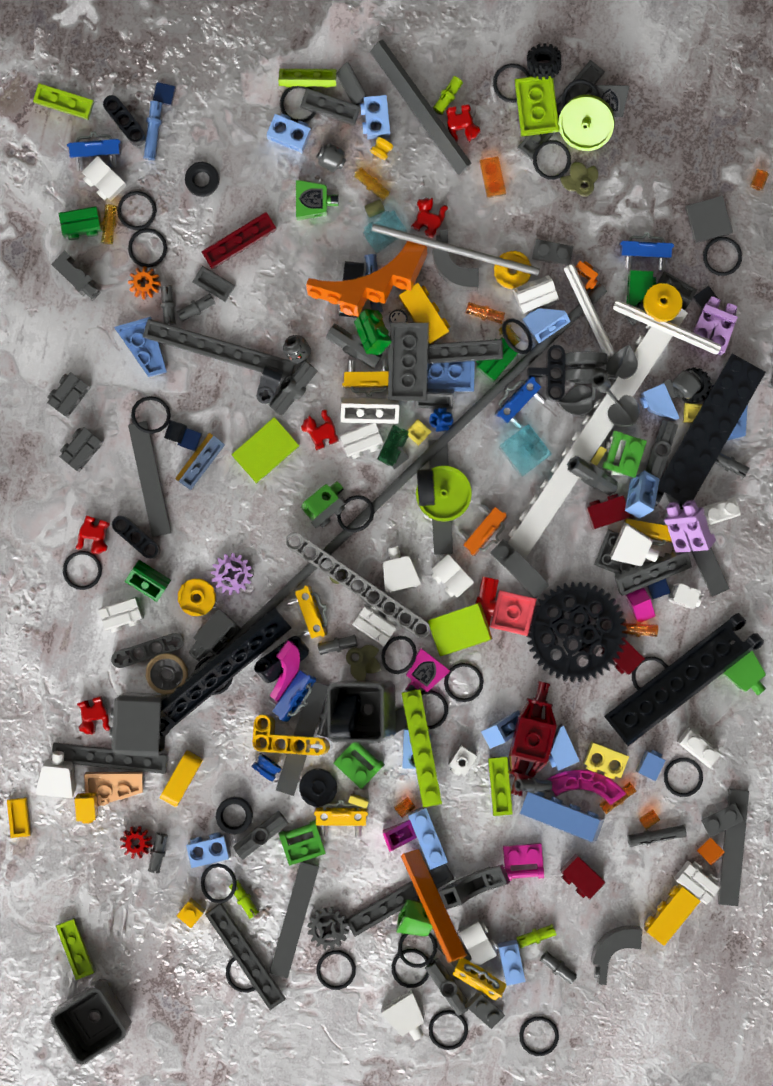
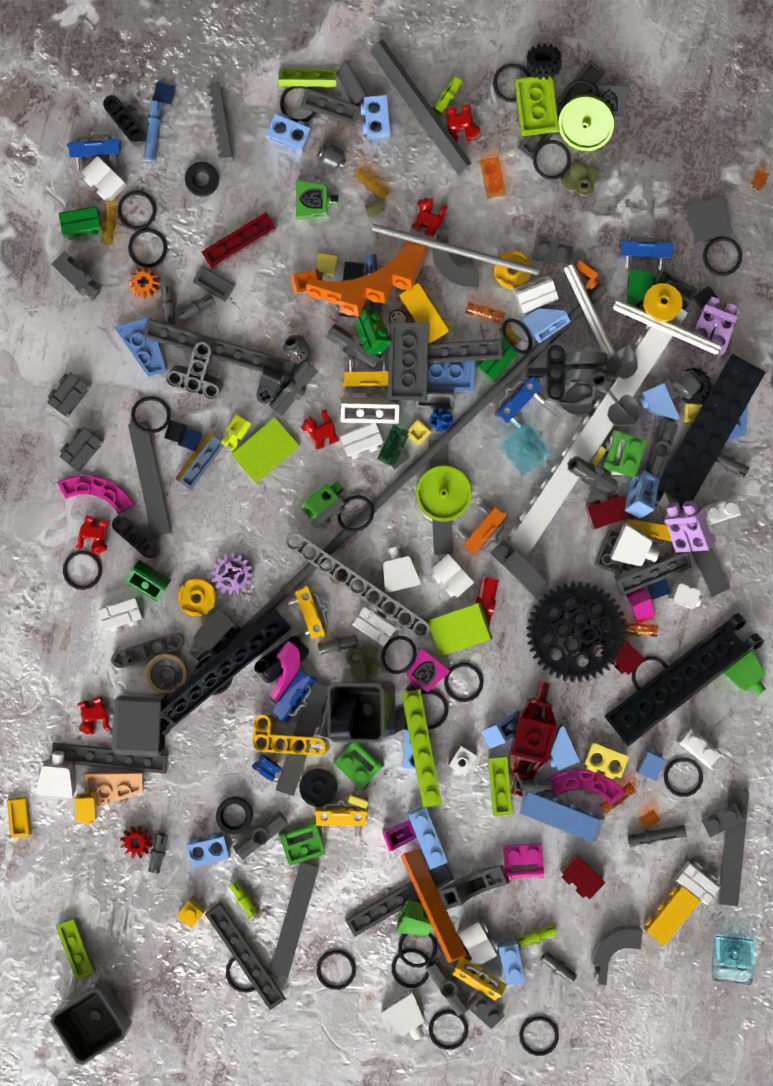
(63, 101): lime plate -> none
(98, 487): none -> dark pink tile
(181, 778): yellow beam -> none
(196, 373): none -> dark grey beam
(220, 122): none -> dark grey gear
(233, 880): black piece -> none
(236, 429): none -> neon yellow plate
(300, 279): none -> orange bracket
(326, 264): none -> light yellow tile
(334, 932): dark grey gear -> none
(380, 241): clear light blue bracket -> none
(381, 148): yellow wheel -> none
(404, 807): clear orange hinge -> none
(425, 487): black tyre -> none
(513, 613): coral tile -> none
(710, 851): orange tile -> none
(733, 960): none -> clear light blue slope

